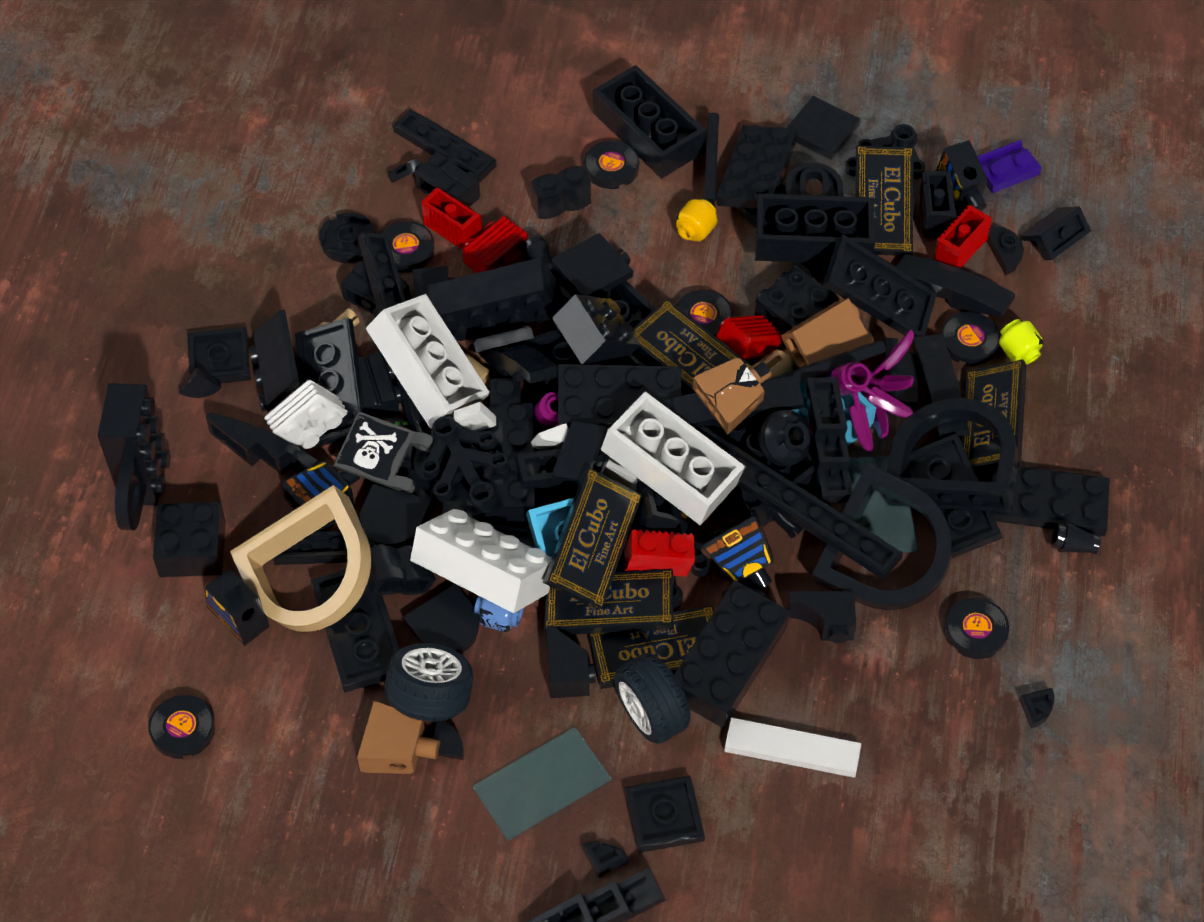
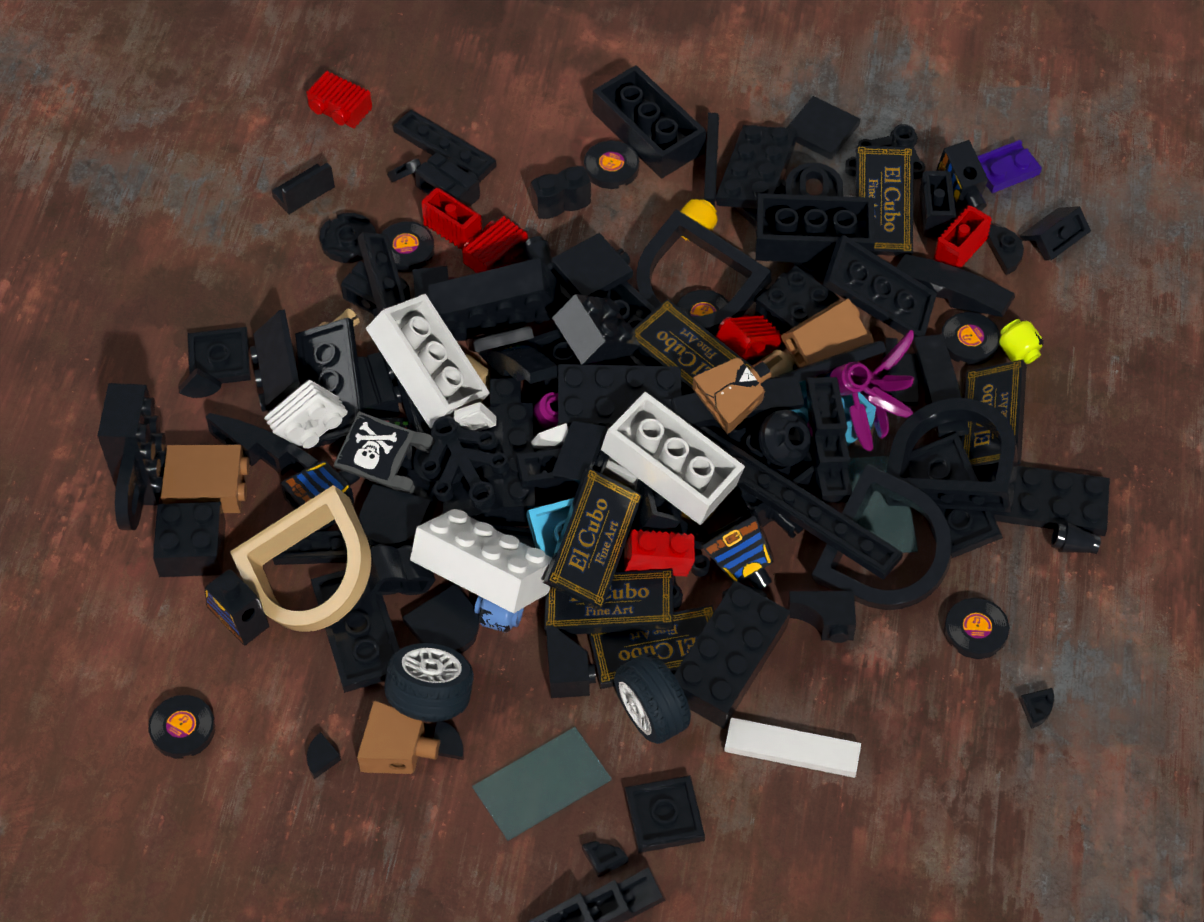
(205, 475): none -> medium nougat brick
(304, 187): none -> black panel
(321, 756): none -> black tile
(339, 99): none -> red brick
(681, 225): none -> black window

